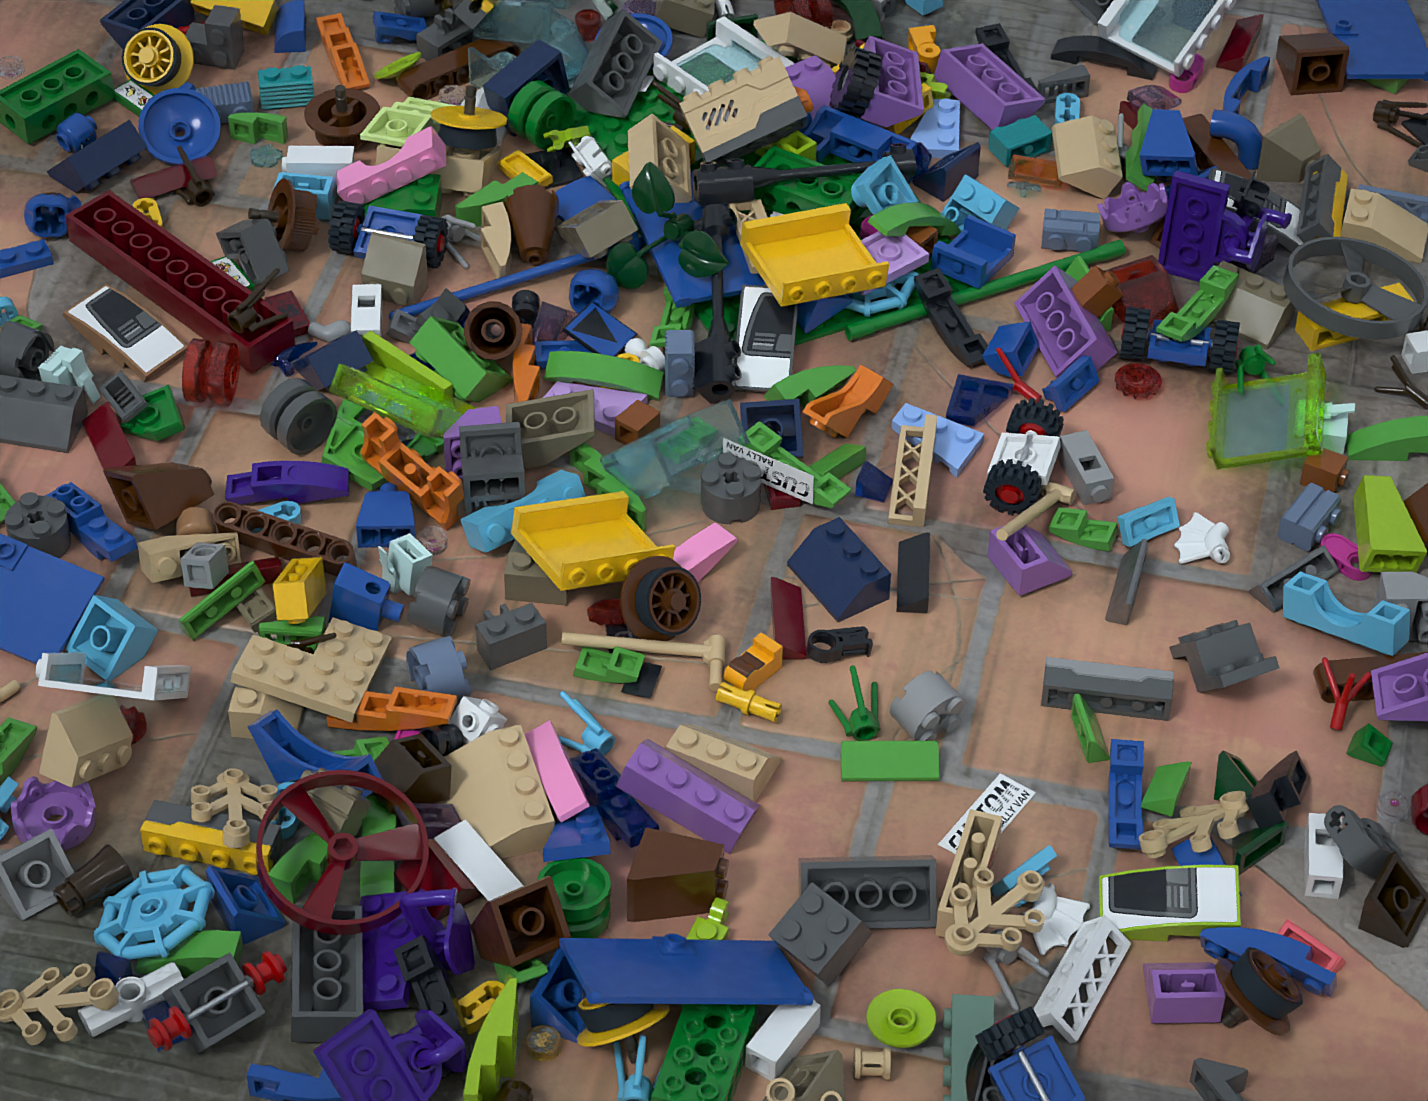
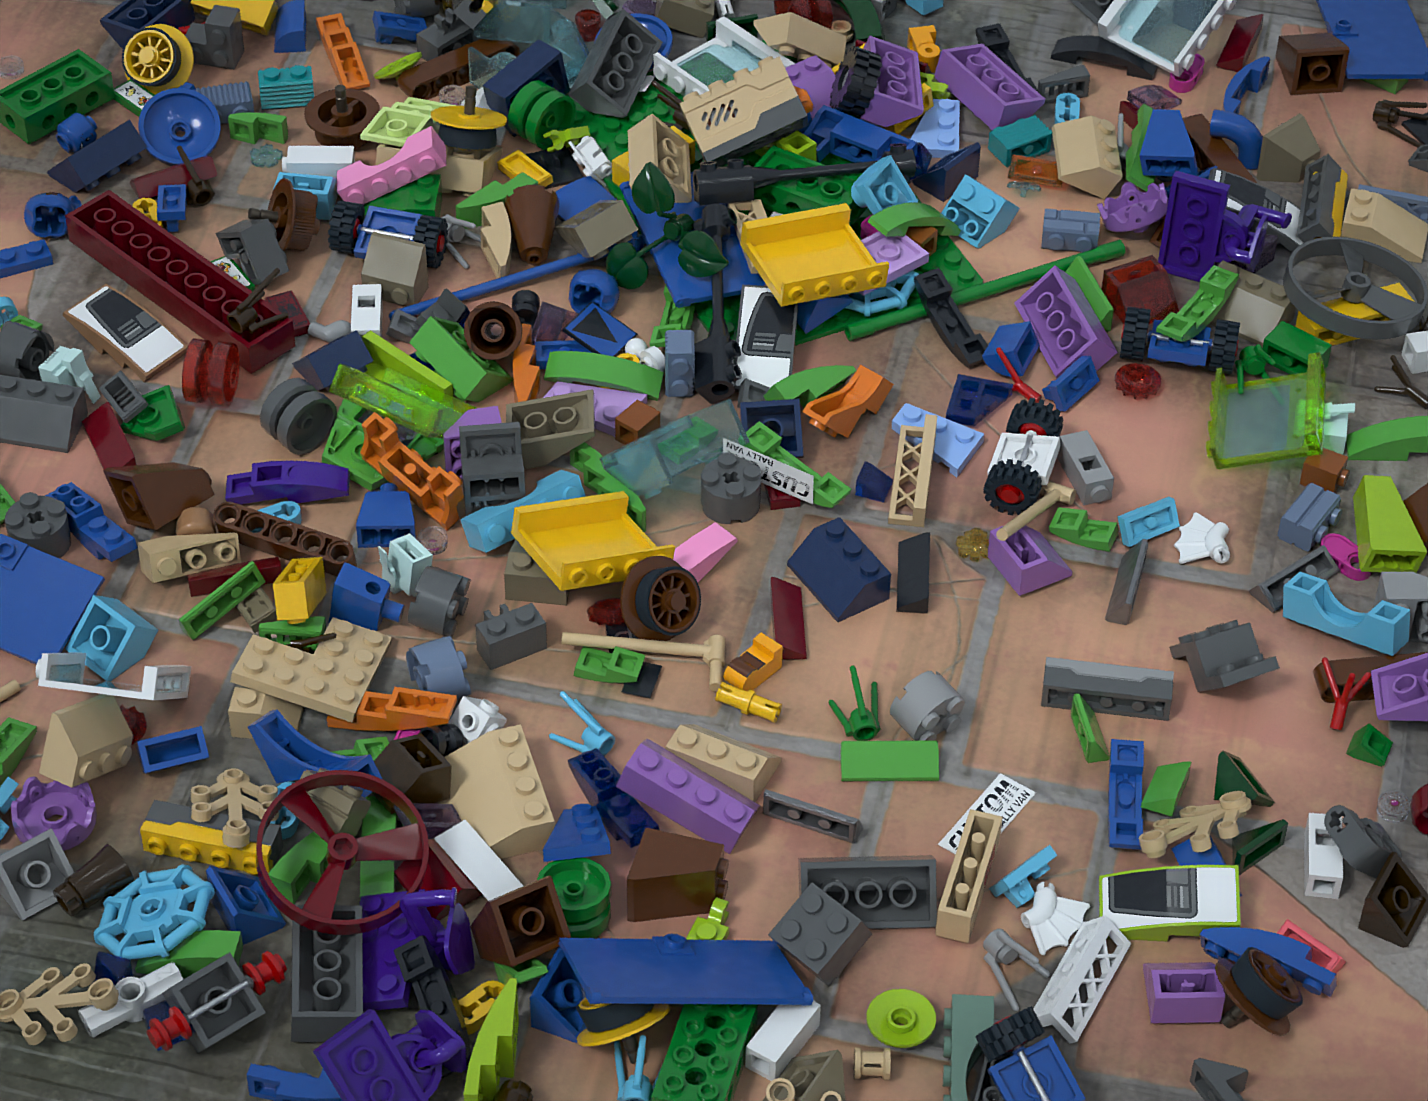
(172, 205): none -> blue hinge
(172, 750): none -> blue brick
(204, 565): light grey brick -> none
(290, 354): clear blue bar -> none
(543, 1043): clear yellow tile -> none
(556, 771): bright pink slope -> none
(751, 392): none -> dark grey plate
(811, 816): none -> flat silver slope
(841, 460): bright green slope -> none
(843, 643): black piece -> none
(973, 544): none -> clear yellow plant
(975, 252): blue panel -> none
(994, 915): tan plant -> none
(1097, 290): dark orange brick -> none
(1251, 196): black hinge -> none
(1278, 791): black slope -> none
(1291, 347): none -> green brick

